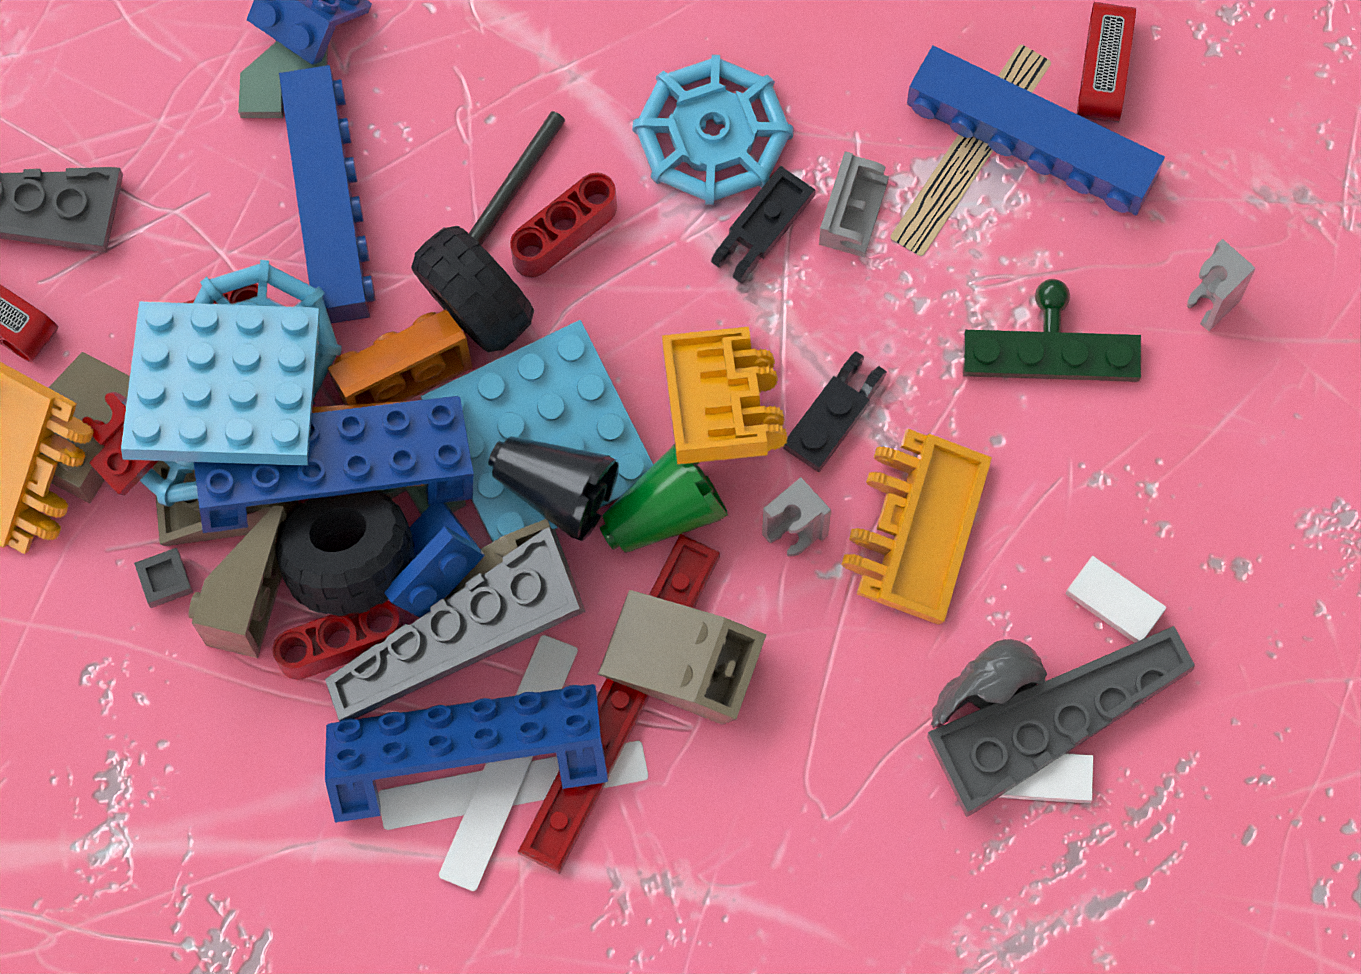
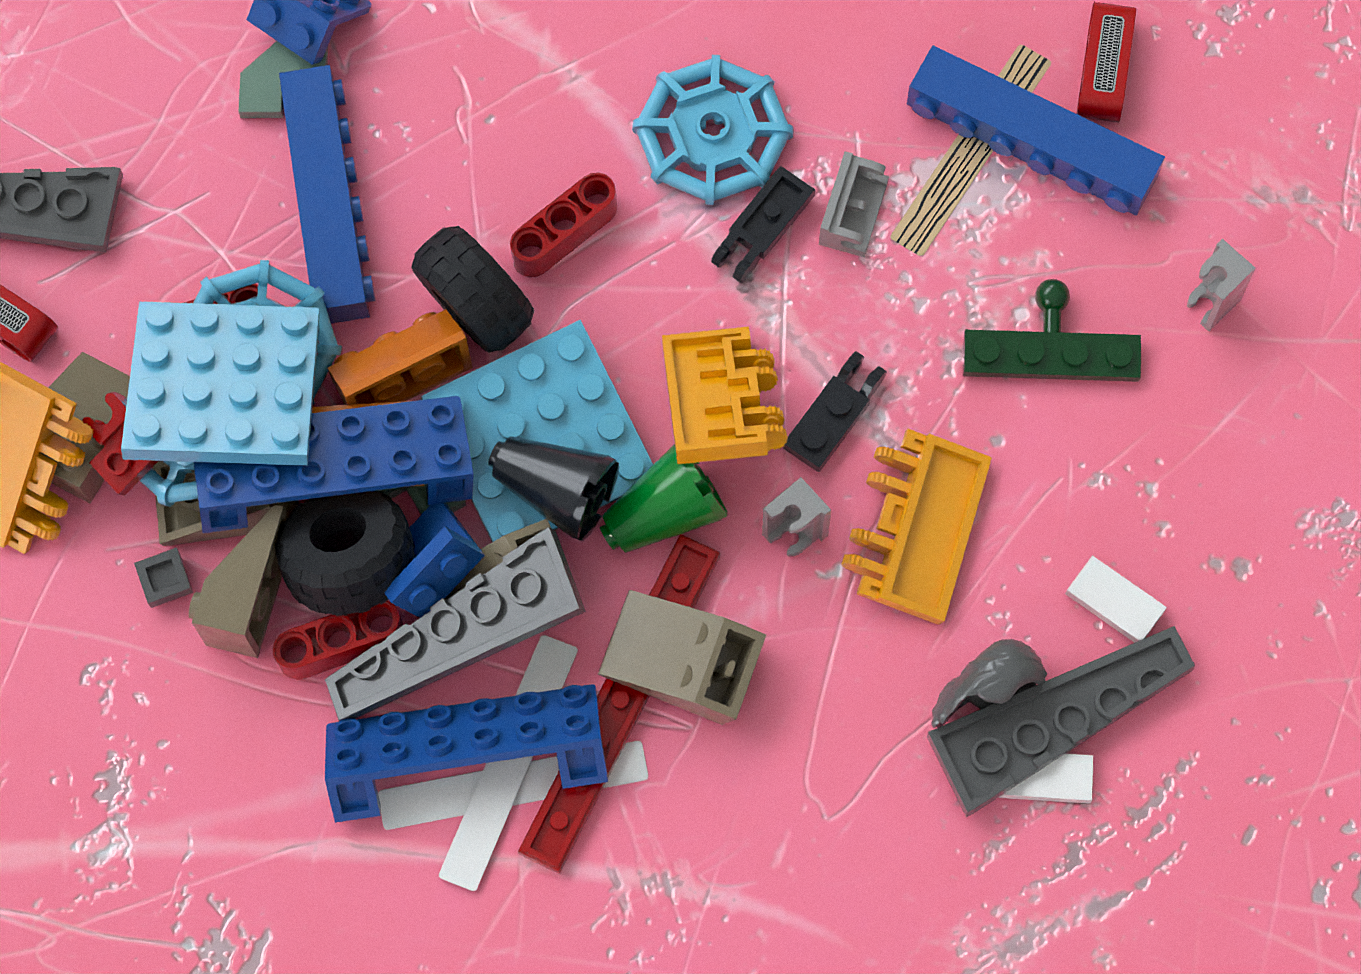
(517, 177): pearl dark grey bar -> none

